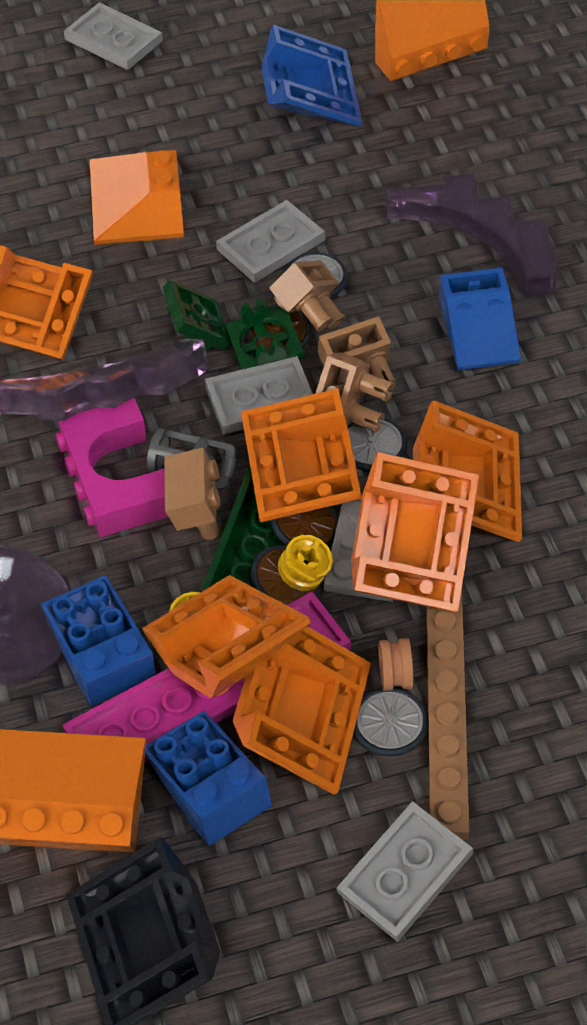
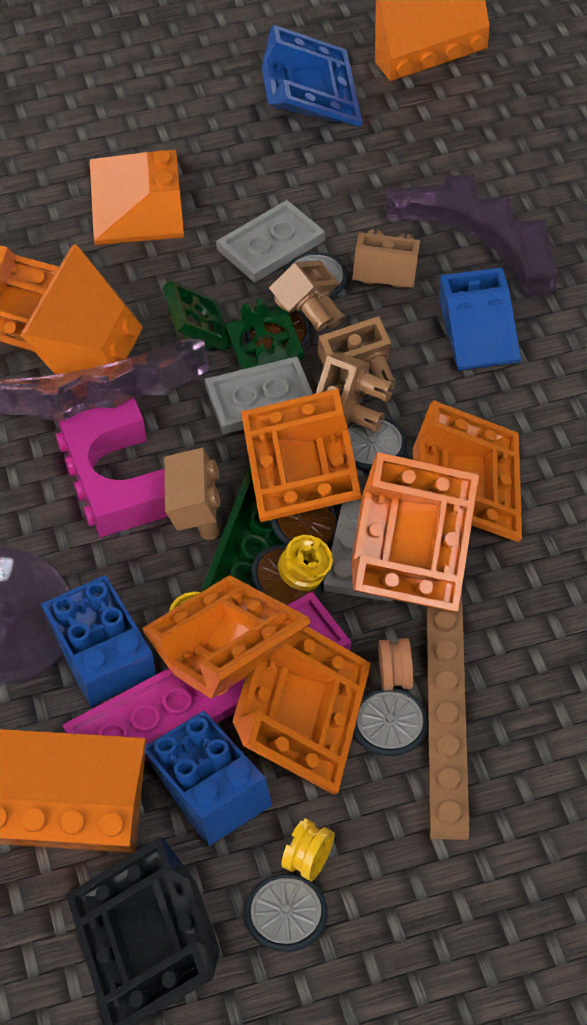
(80, 319): none -> orange slope
(113, 36): light grey plate -> none
(163, 437): dark grey piece -> none
(286, 912): none -> light grey wheel
(308, 849): none -> yellow wheel
(386, 259): none -> medium nougat brick
(405, 871): light grey plate -> none

